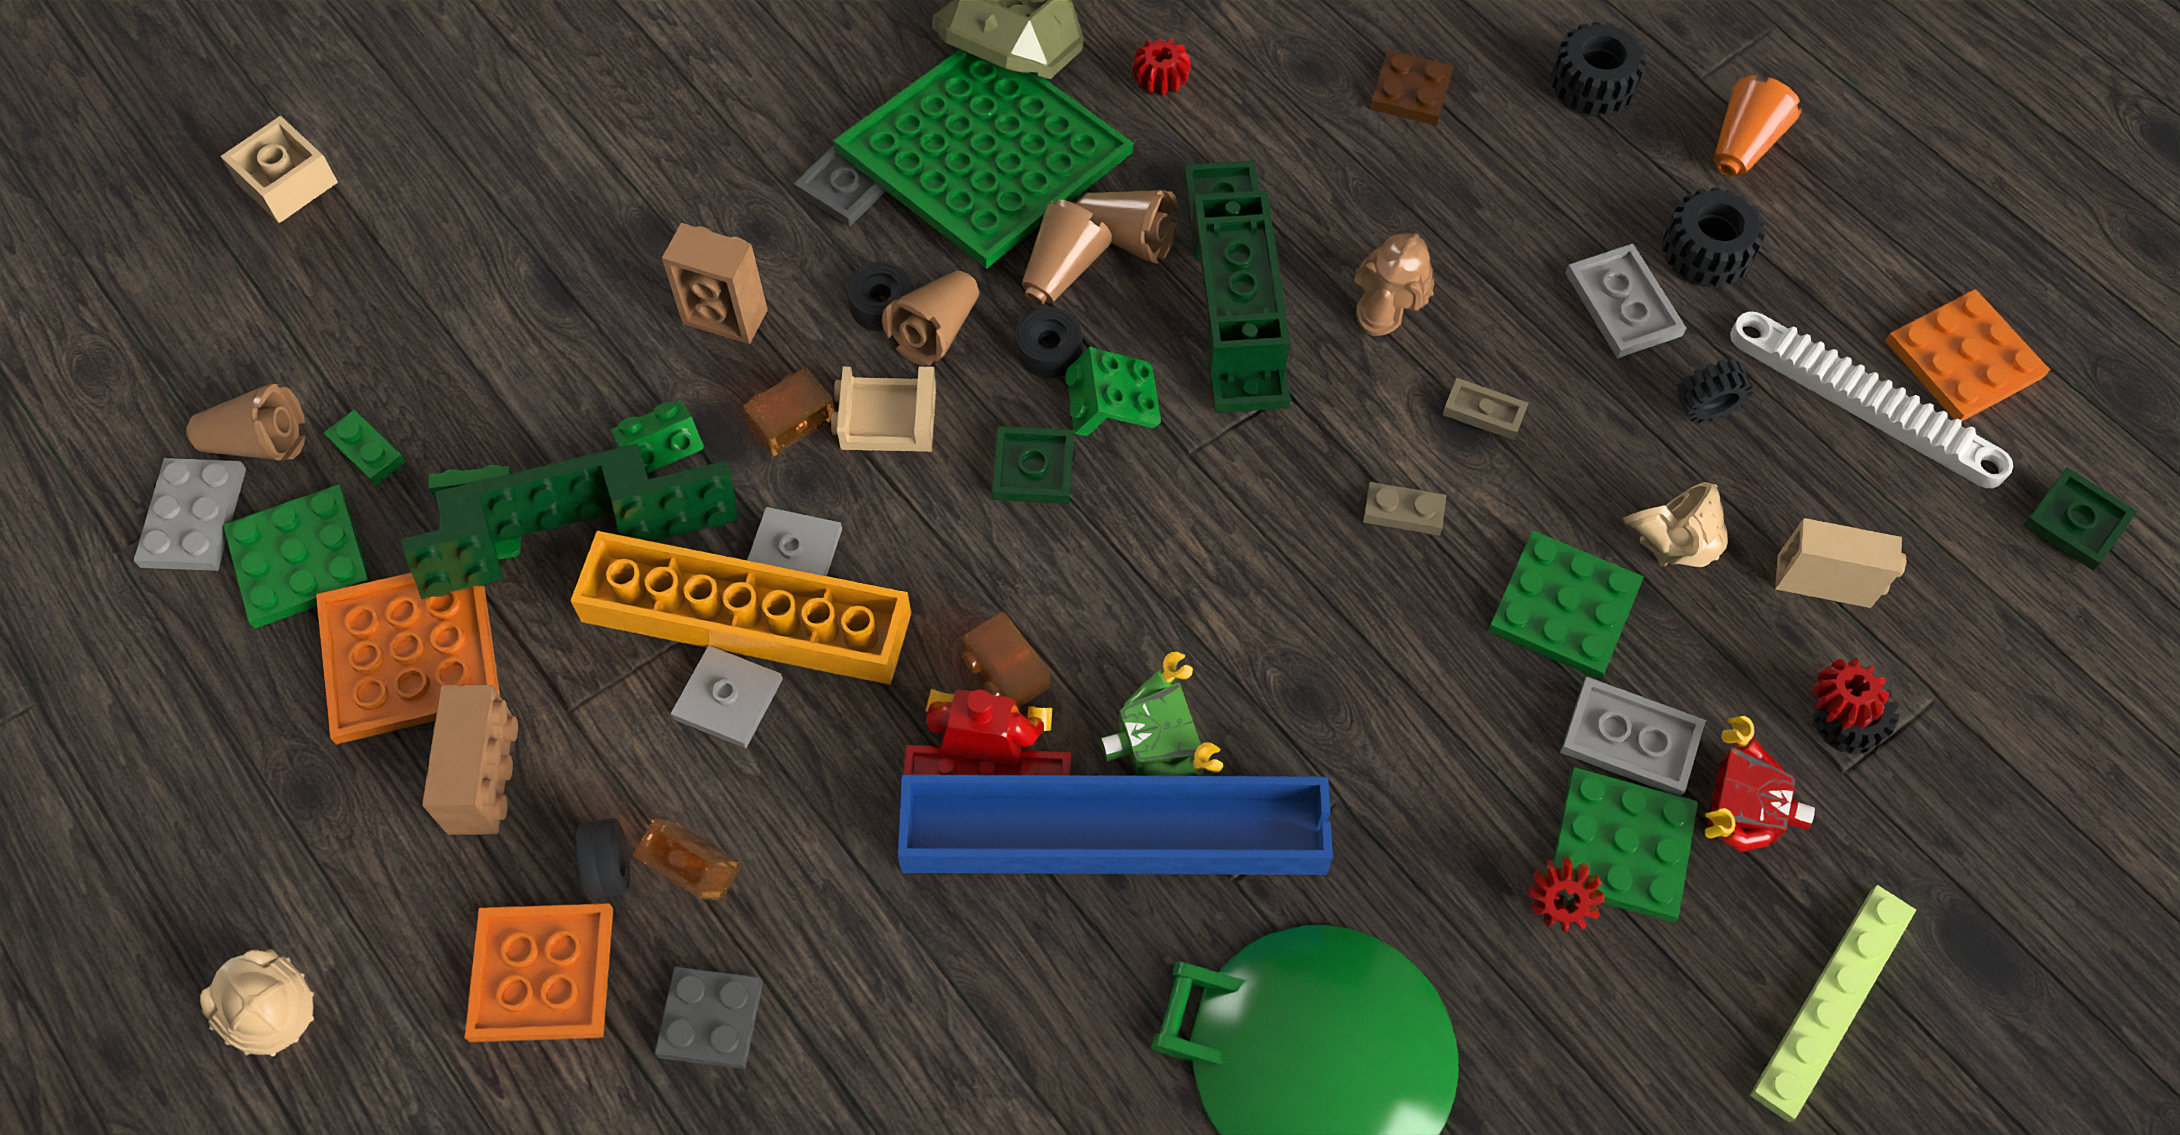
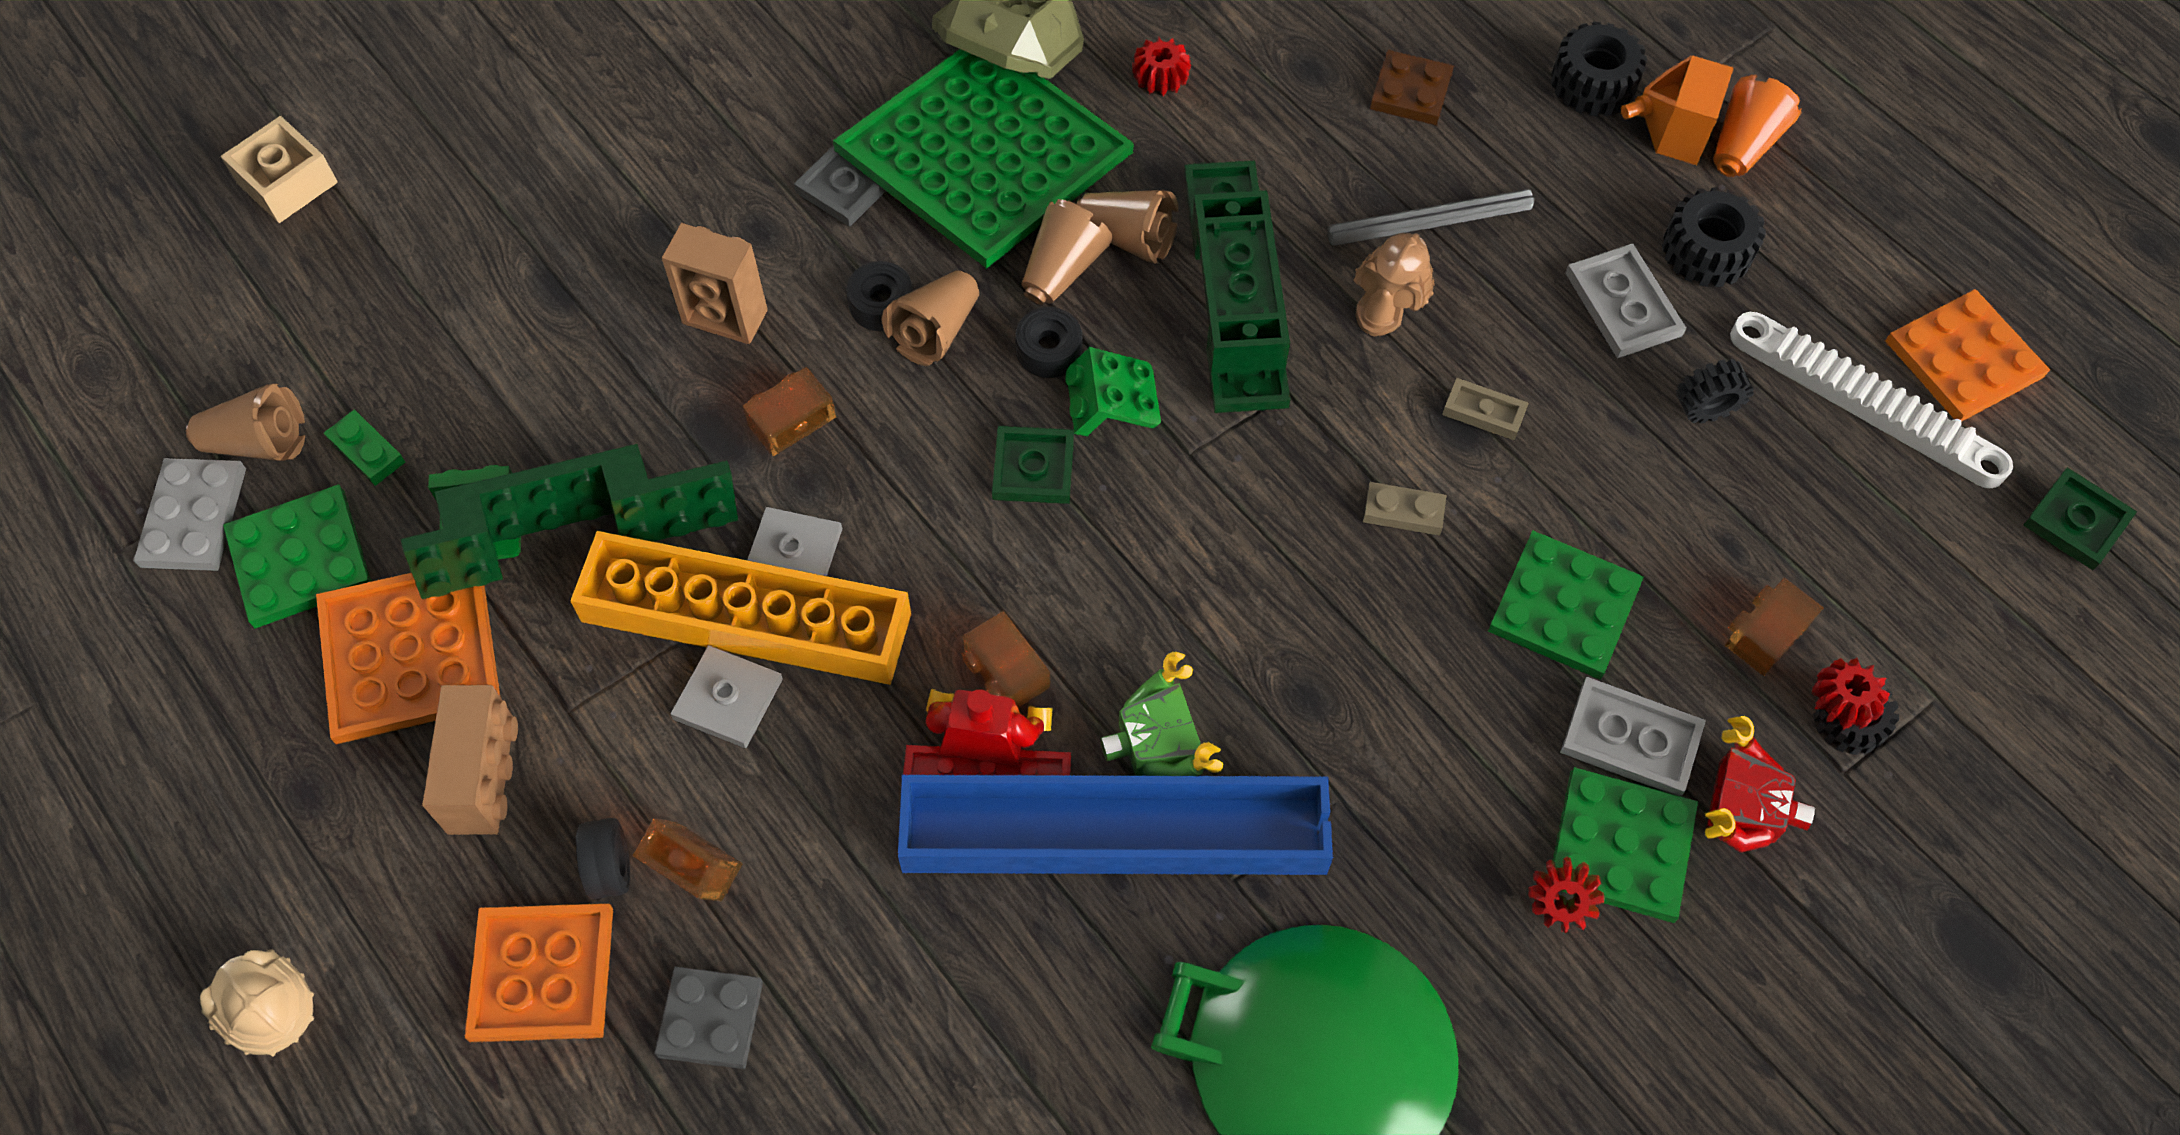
(660, 435): green bracket -> none
(885, 412): tan panel -> none
(1430, 217): none -> dark grey axle
(1682, 107): none -> orange piece
(1686, 529): tan head -> none
(1773, 625): none -> clear orange brick
(1832, 1004): yellowish green plate -> none
(1839, 563): tan brick -> none

